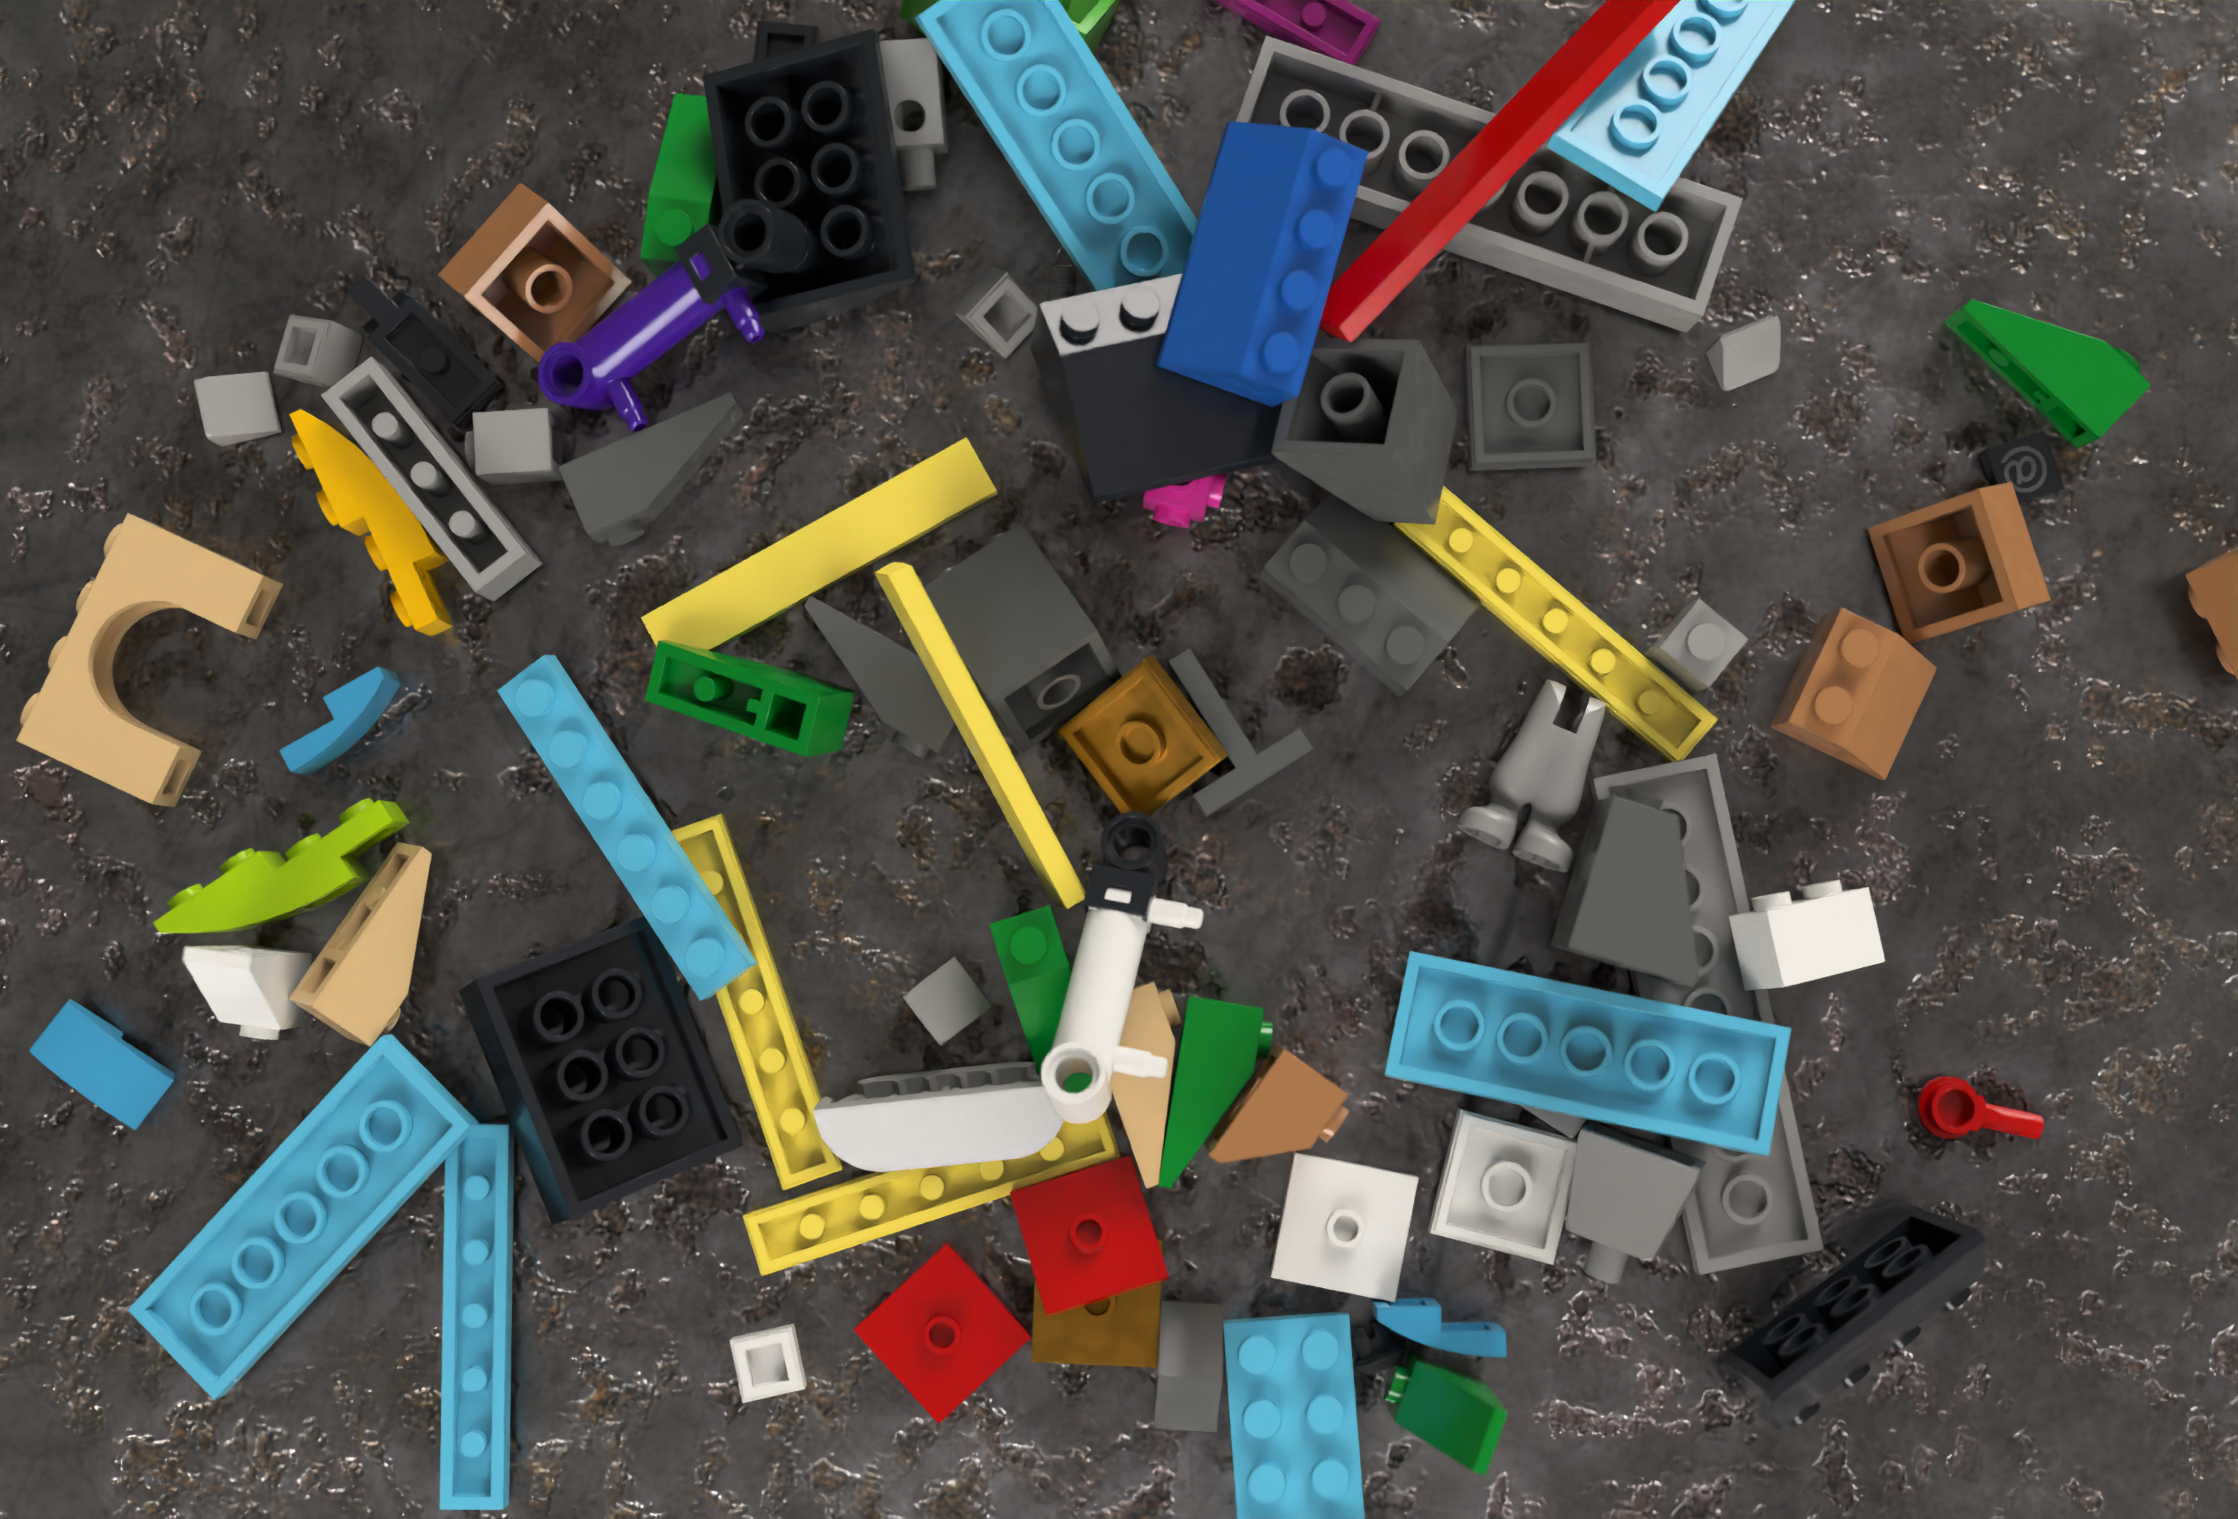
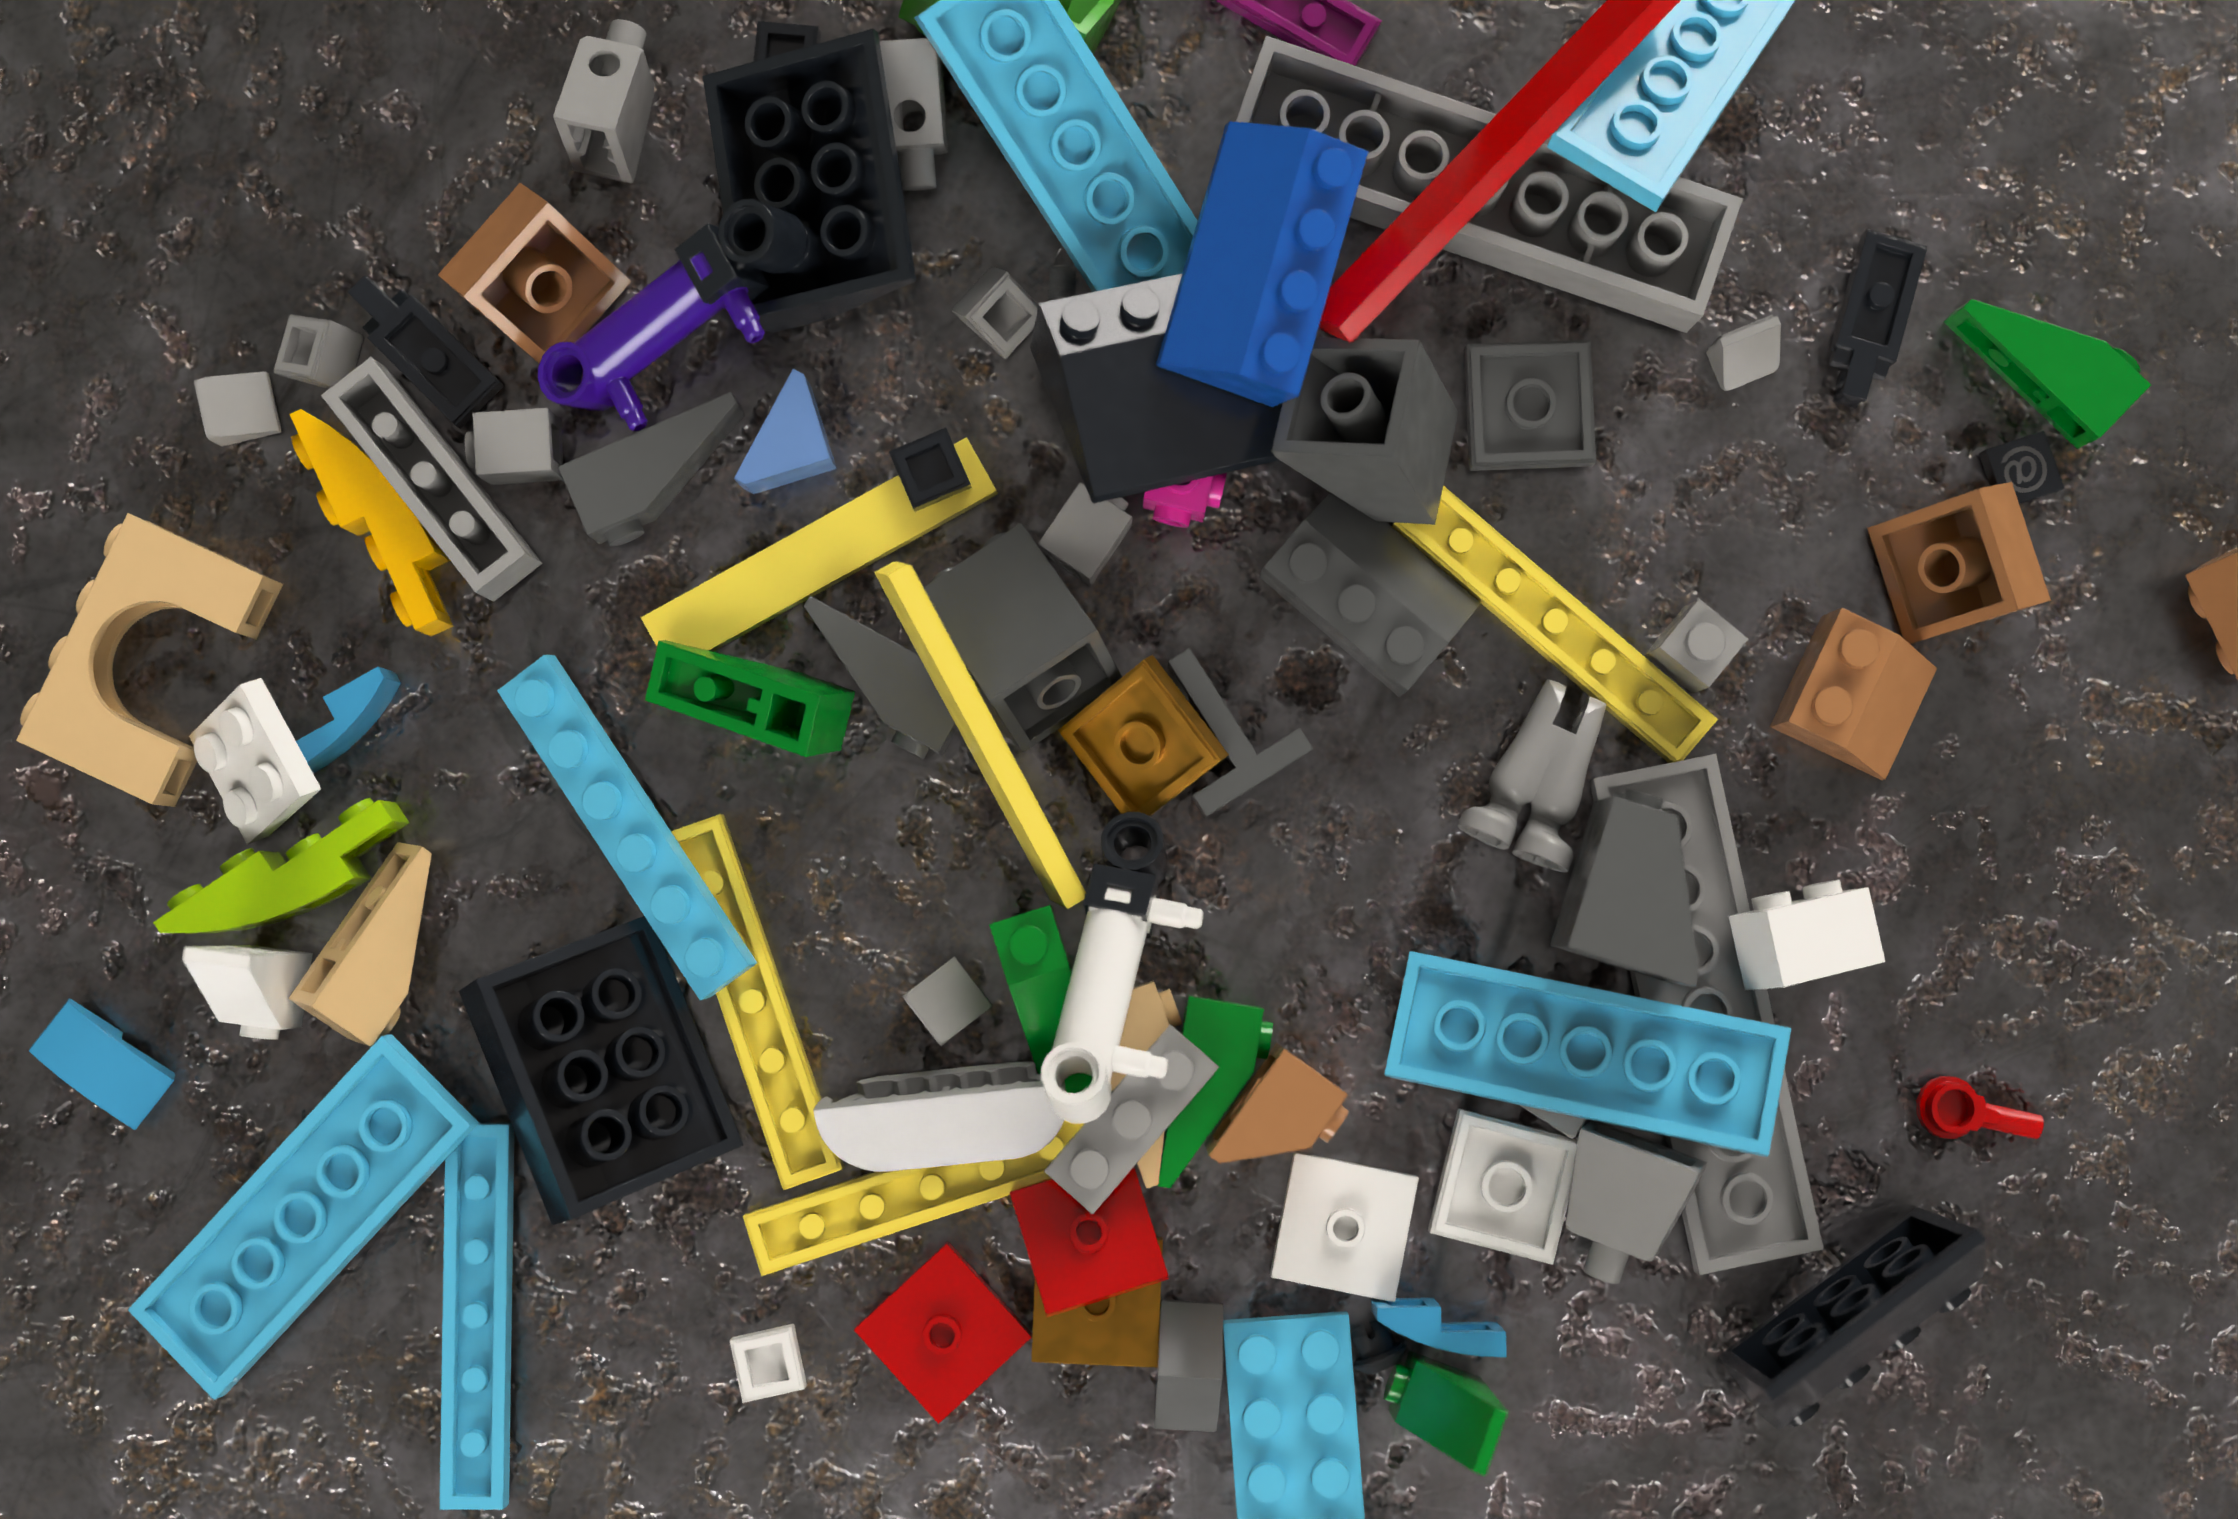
(254, 761): none -> white plate
(607, 103): none -> light grey torso
(683, 185): green slope -> none
(789, 442): none -> medium blue slope
(930, 469): none -> black tile
(1086, 534): none -> light grey brick
(1135, 1118): none -> light grey plate
(1874, 313): none -> black hinge

